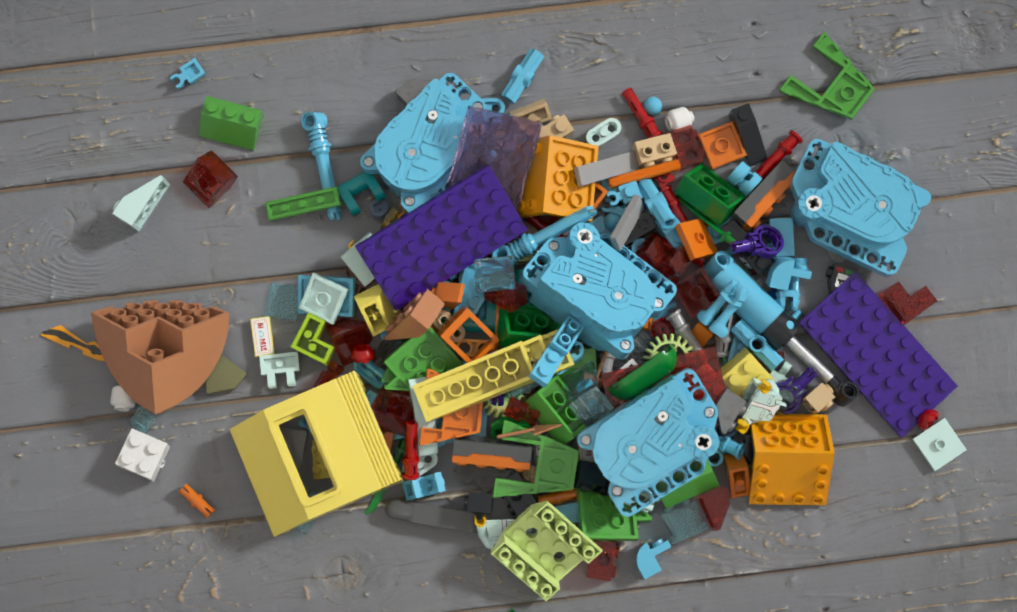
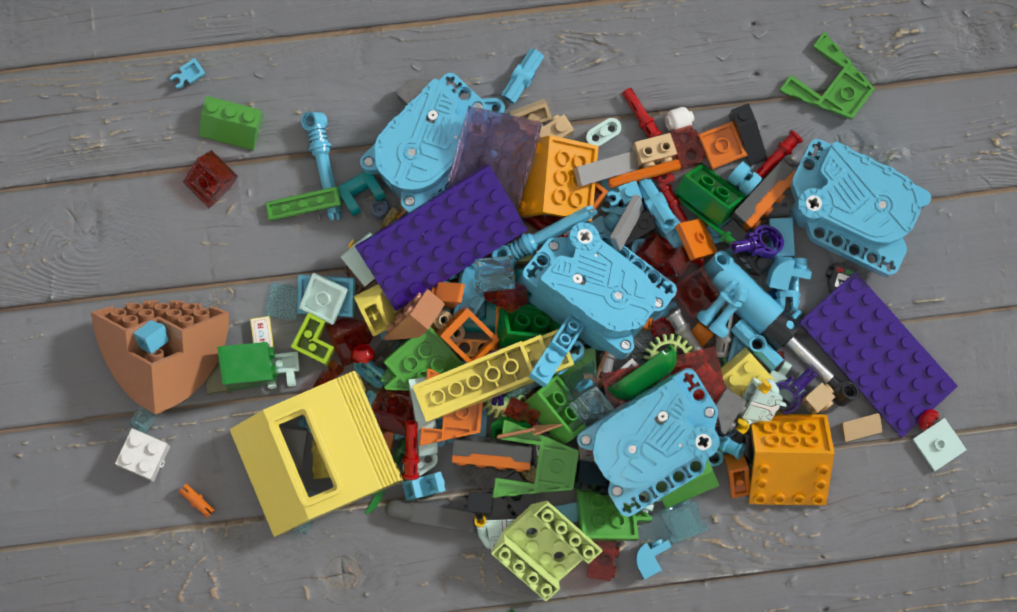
(66, 338): sword -> none
(121, 400): white head -> none
(138, 205): light aqua slope -> none
(151, 336): none -> medium azure brick
(247, 365): none -> green slope
(558, 496): orange pin -> none
(652, 106): medium azure piece -> none
(715, 505): clear red slope -> none
(861, 427): none -> tan slope
(906, 306): clear red brick -> none

